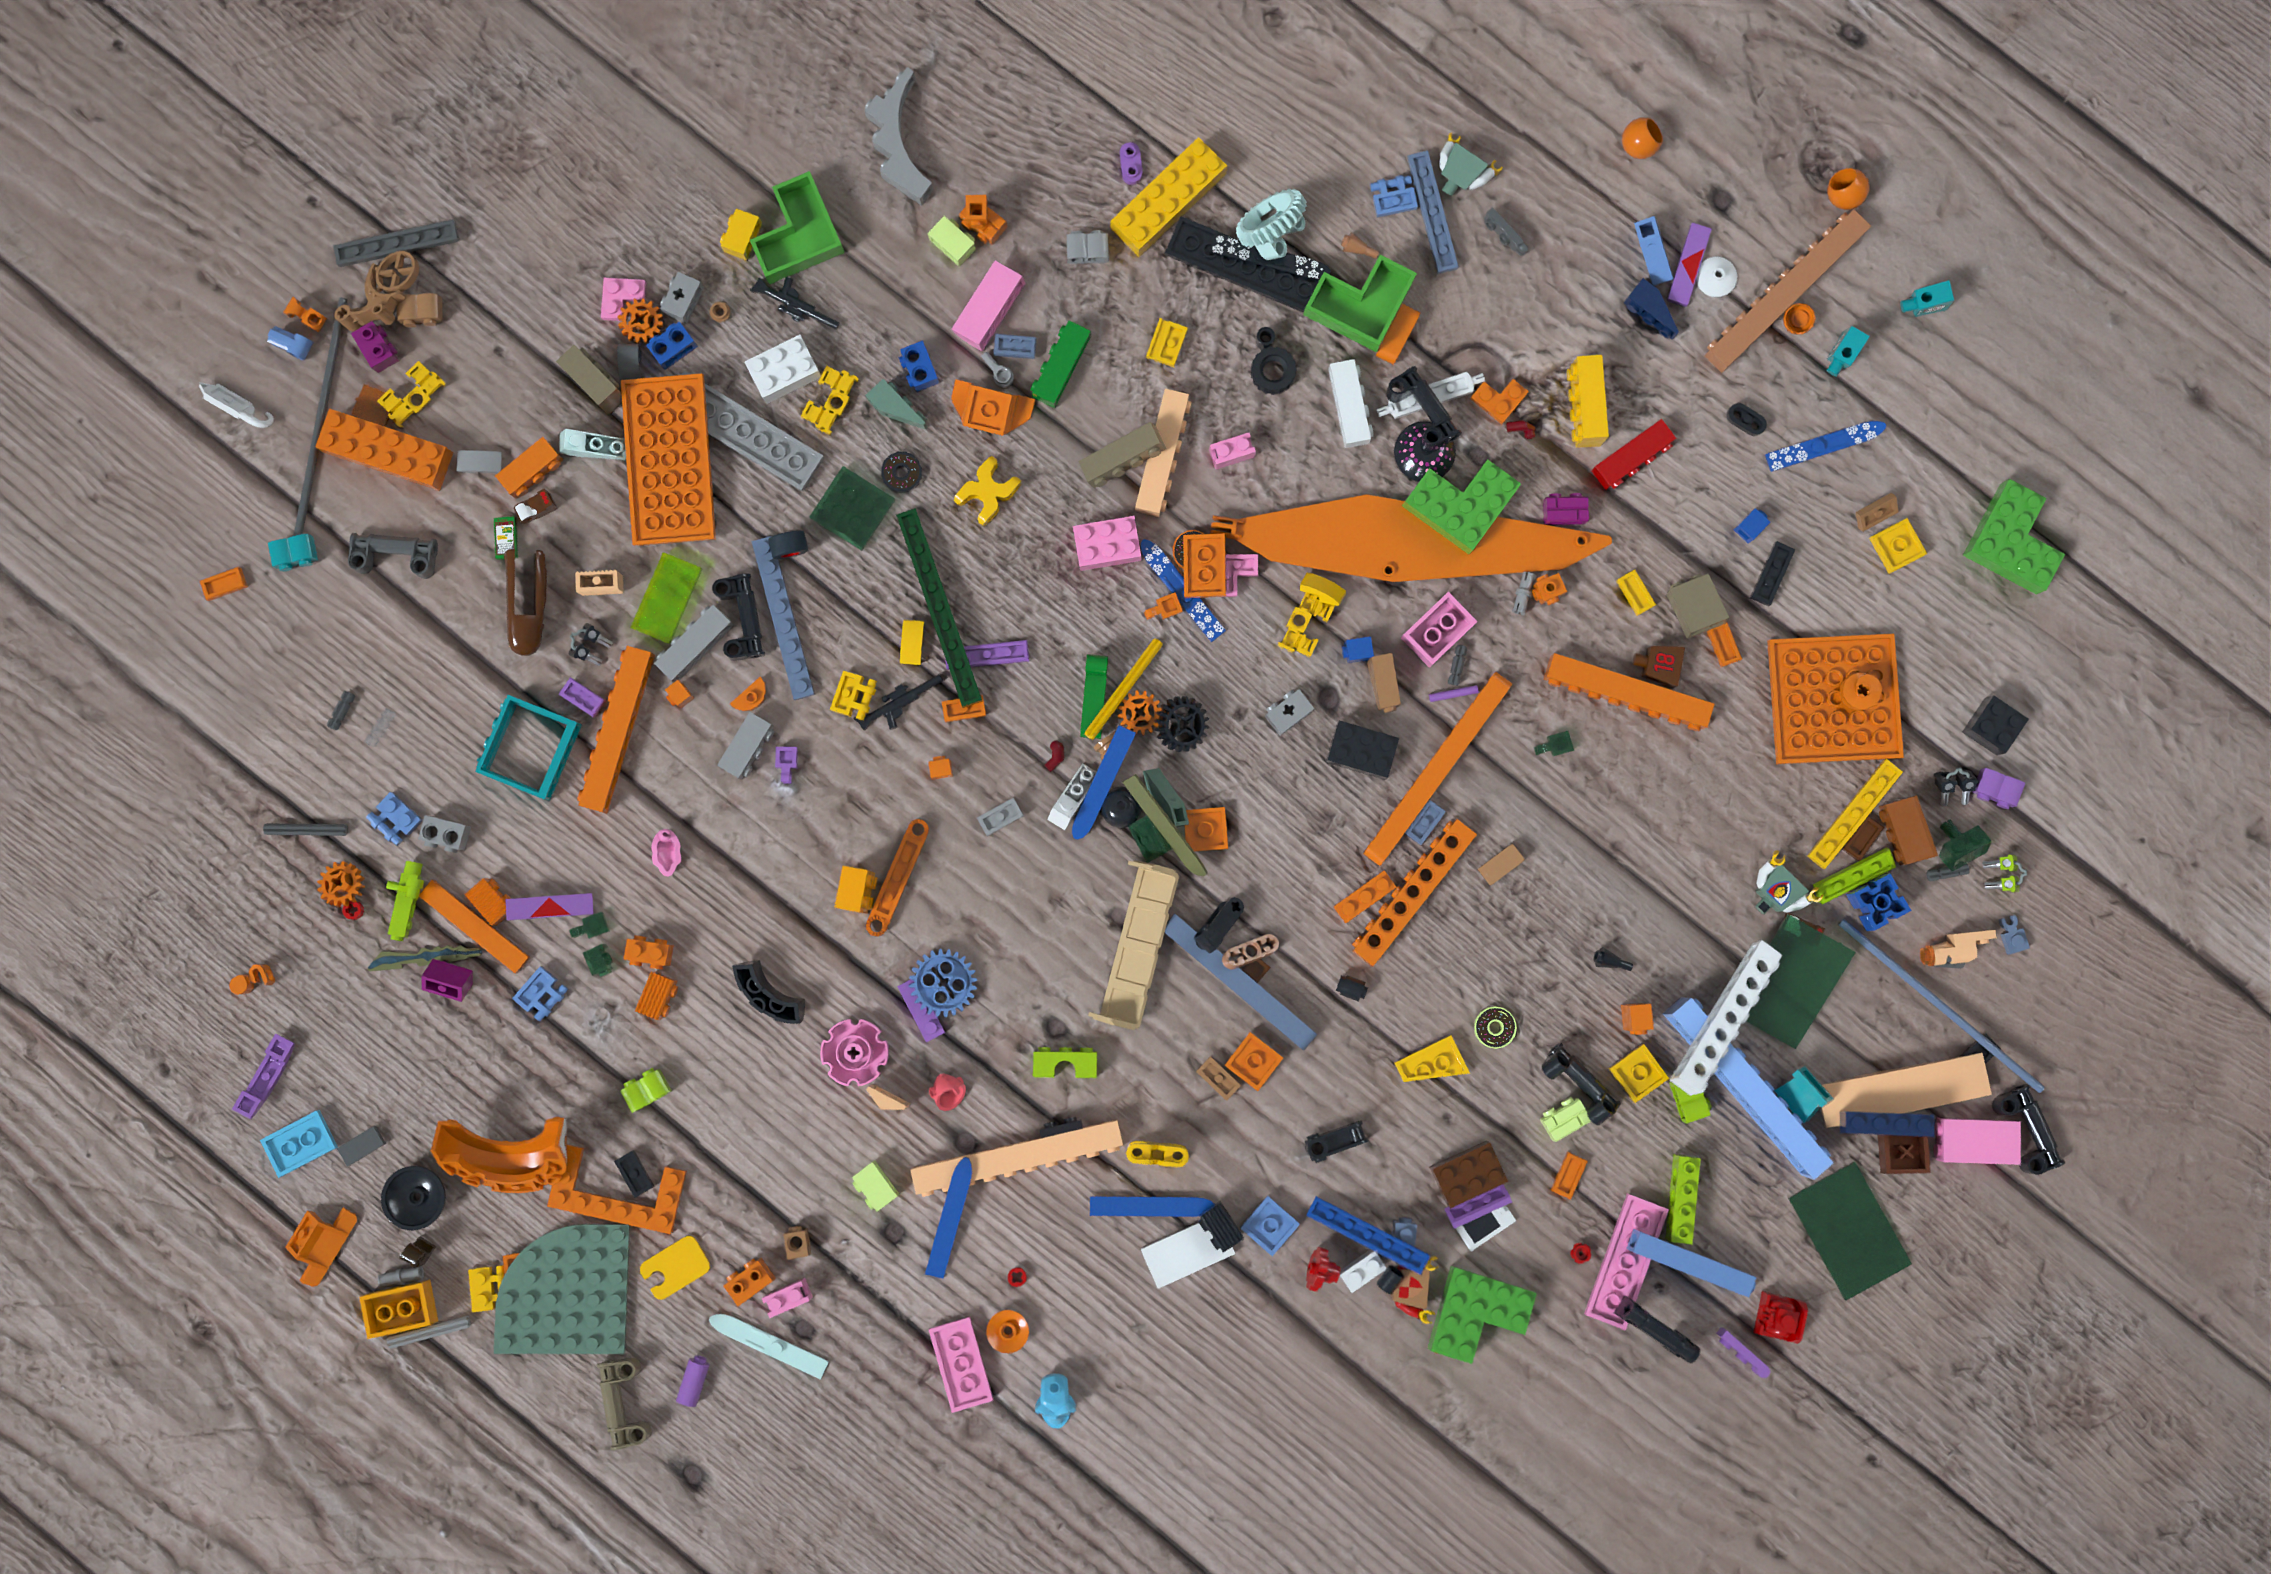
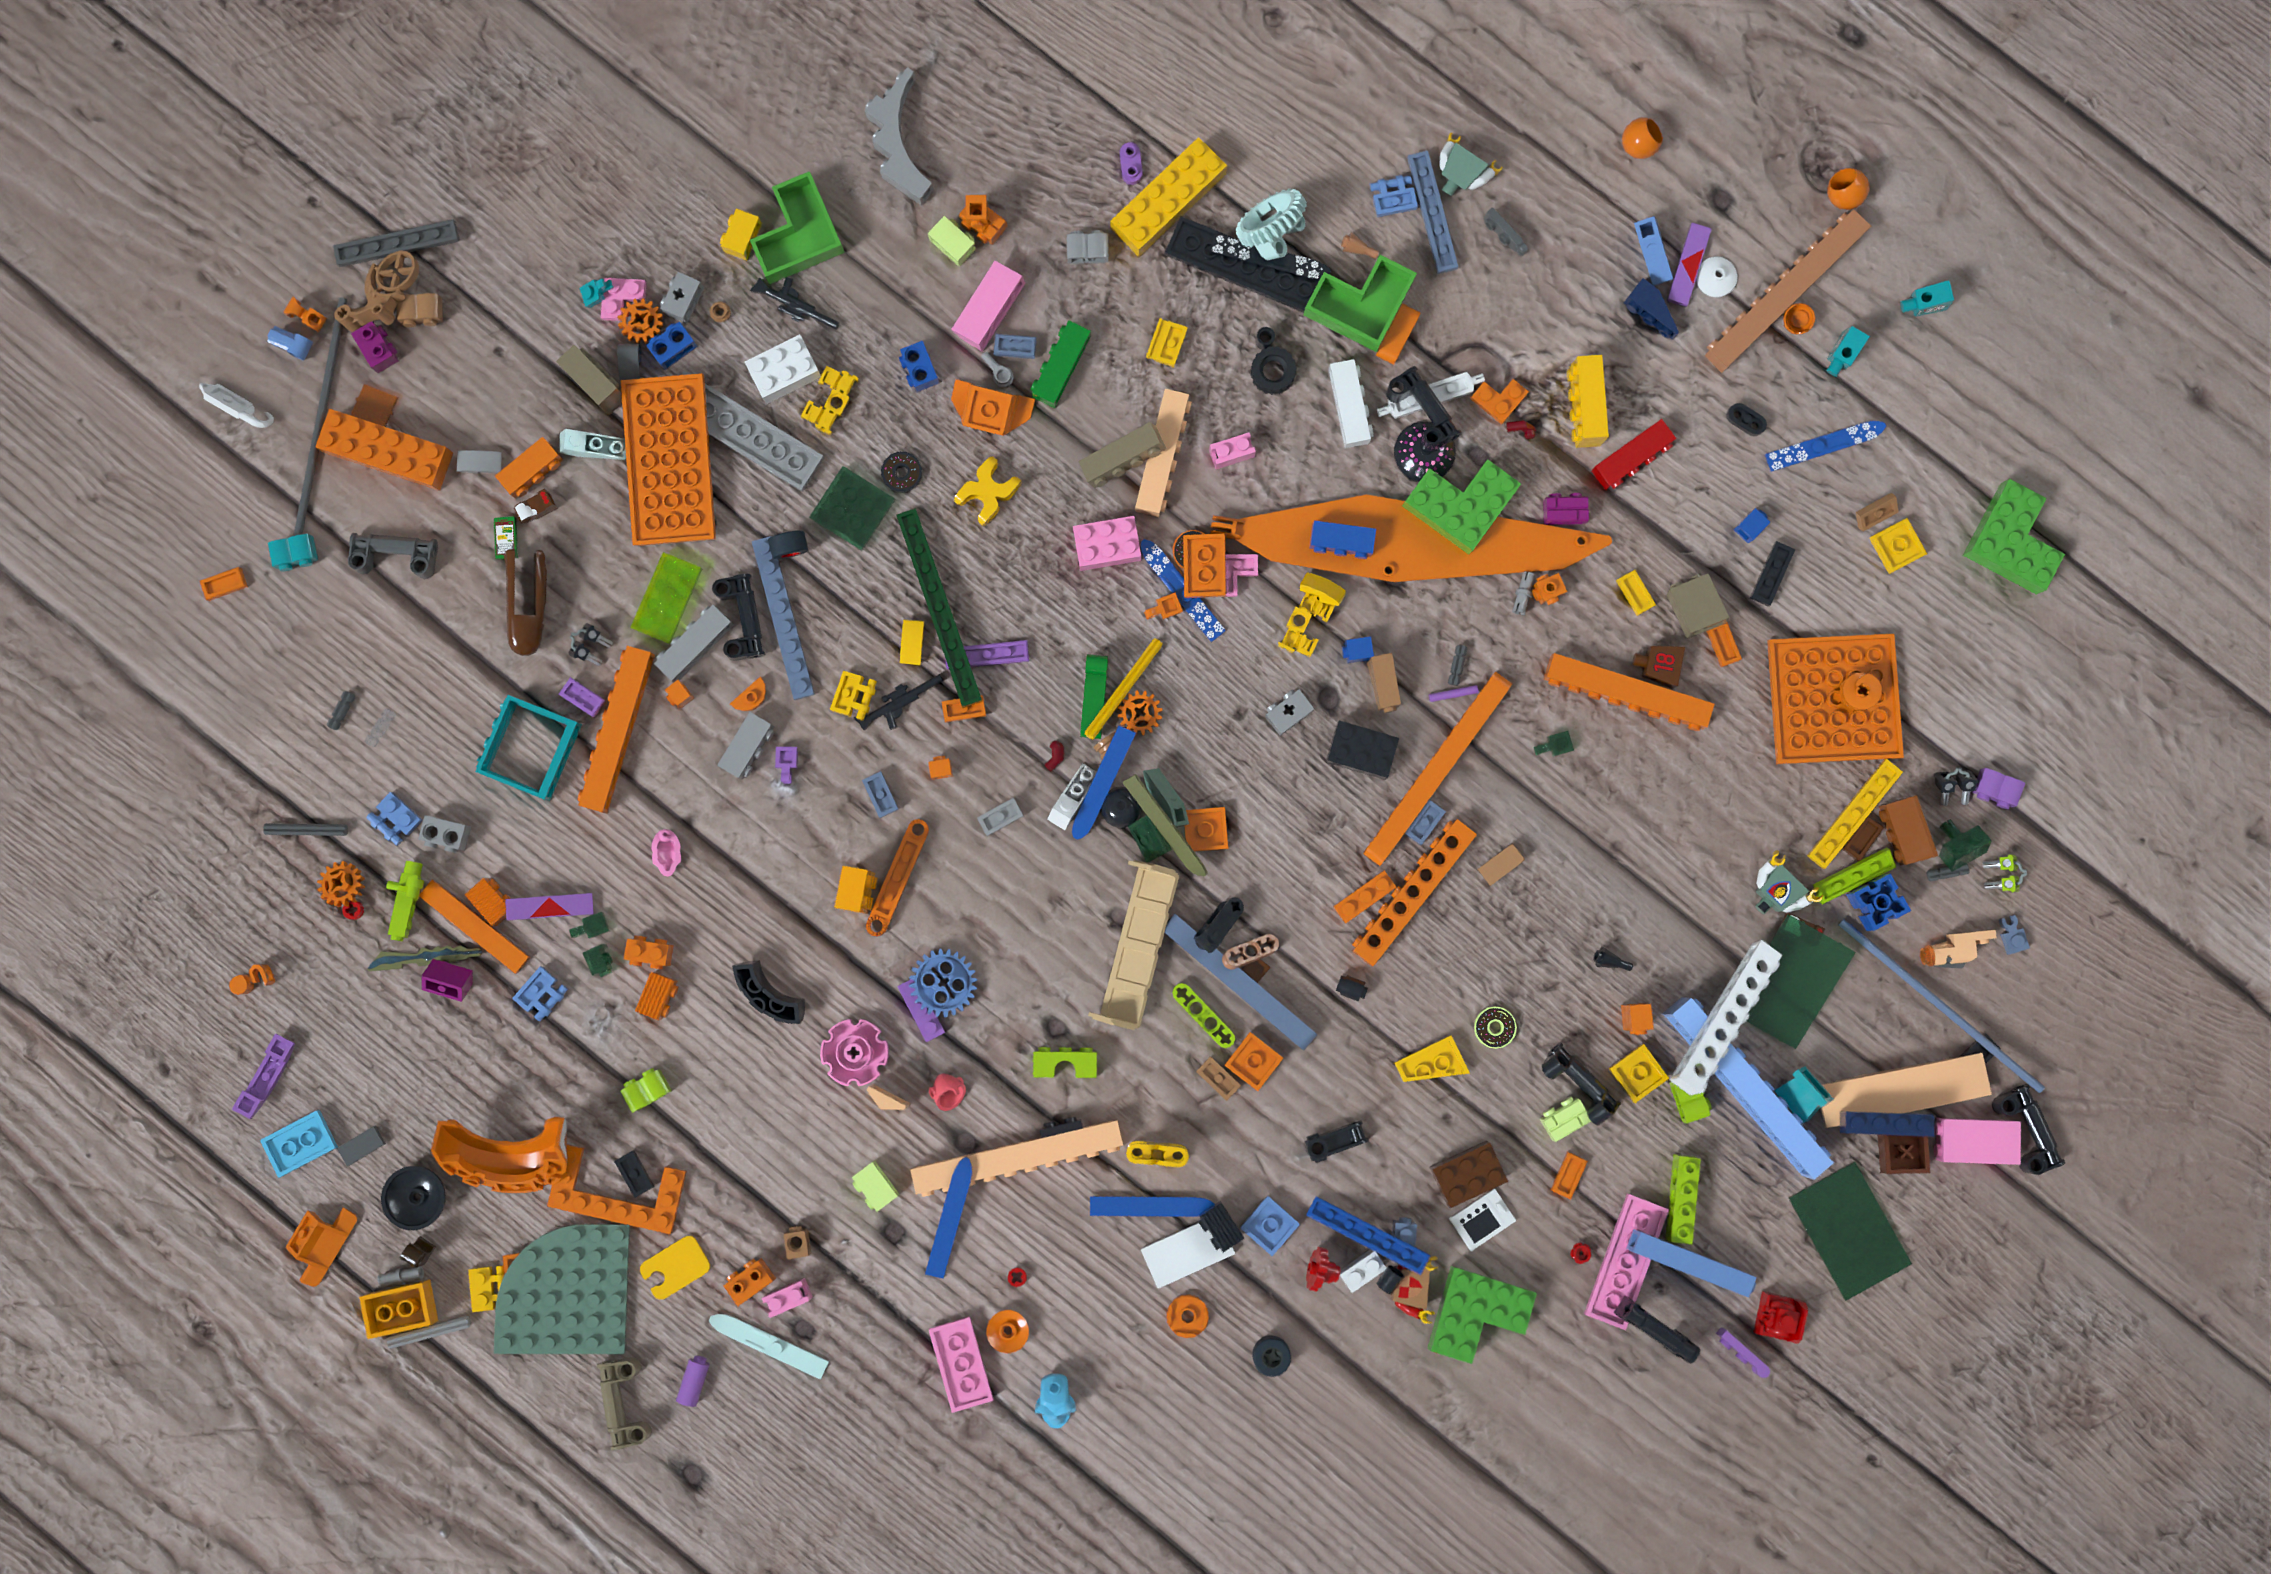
(428, 385): yellow piece -> none
(593, 291): none -> teal plate
(599, 582): light nougat brick -> none
(880, 794): none -> sand blue plate
(890, 404): sand green slope -> none
(1181, 1327): none -> orange tile
(1194, 713): black gear -> none
(1205, 1013): none -> lime beam
(1276, 1361): none -> black wheel
(1342, 539): none -> blue brick
(1438, 629): bright pink brick -> none
(1478, 1206): medium lavender plate -> none
(1995, 725): black brick -> none

